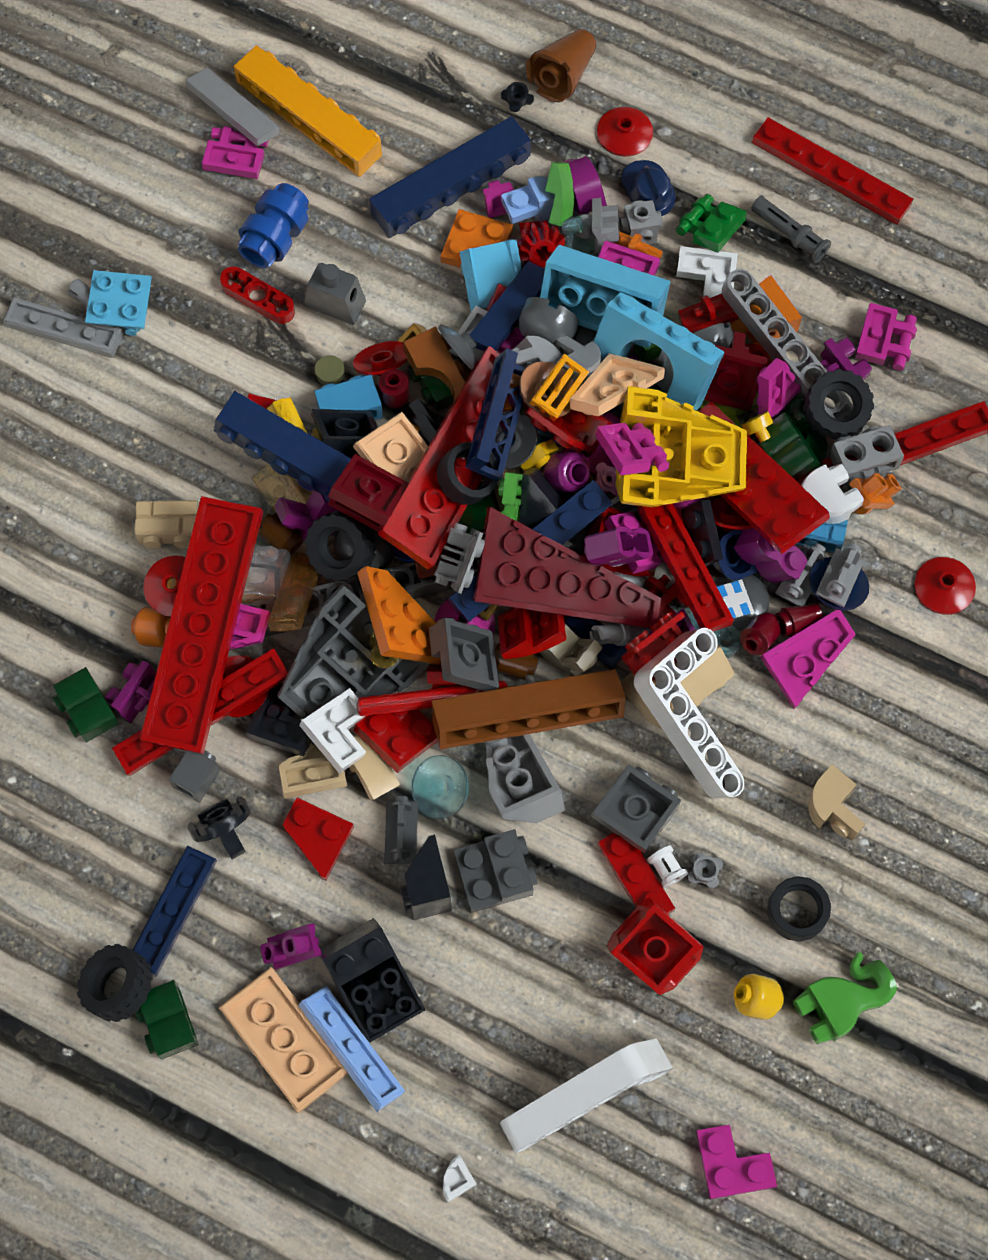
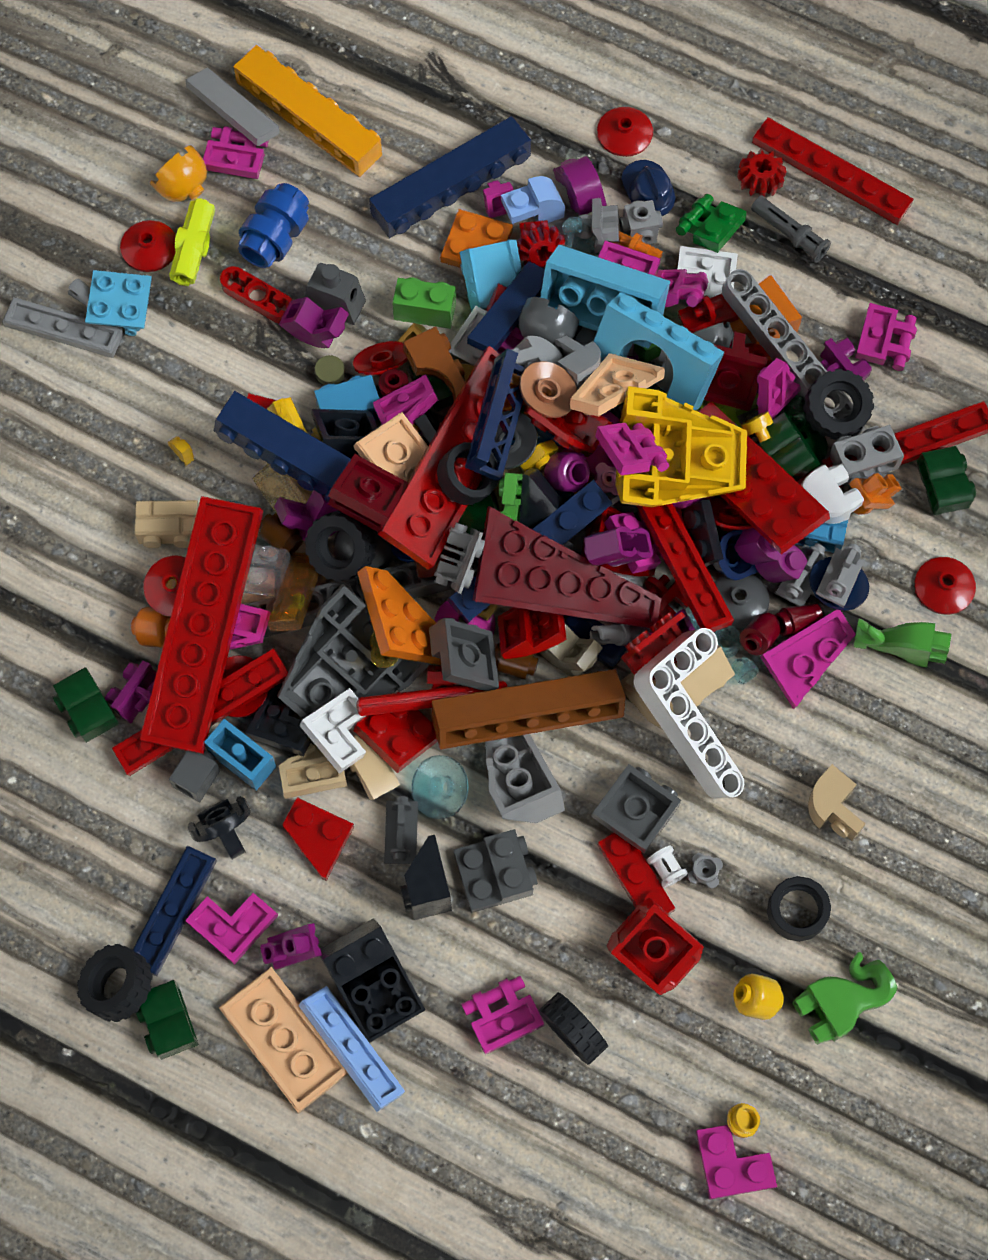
(151, 255): none -> red dish
(181, 177): none -> light orange cylinder
(182, 449): none -> yellow tile
(192, 242): none -> neon yellow piece
(233, 933): none -> dark pink plate
(240, 754): none -> dark azure brick
(313, 324): none -> magenta brick
(410, 399): none -> dark pink wing
(424, 302): none -> bright green brick
(457, 1179): white tile -> none
(461, 344): dark grey dish -> none
(506, 1024): none -> dark pink plate
(514, 90): black plate -> none
(545, 405): light orange tile -> none
(561, 65): dark orange cone -> none
(561, 185): bright green slope -> none
(573, 1028): none -> black tyre
(586, 1091): white beam -> none
(684, 286): none -> dark pink plate
(736, 598): white sticker -> none
(743, 1120): none -> yellow plate
(744, 670): none -> clear light blue hinge
(761, 173): none -> red gear
(910, 641): none -> bright green hips
(946, 480): none -> dark green brick

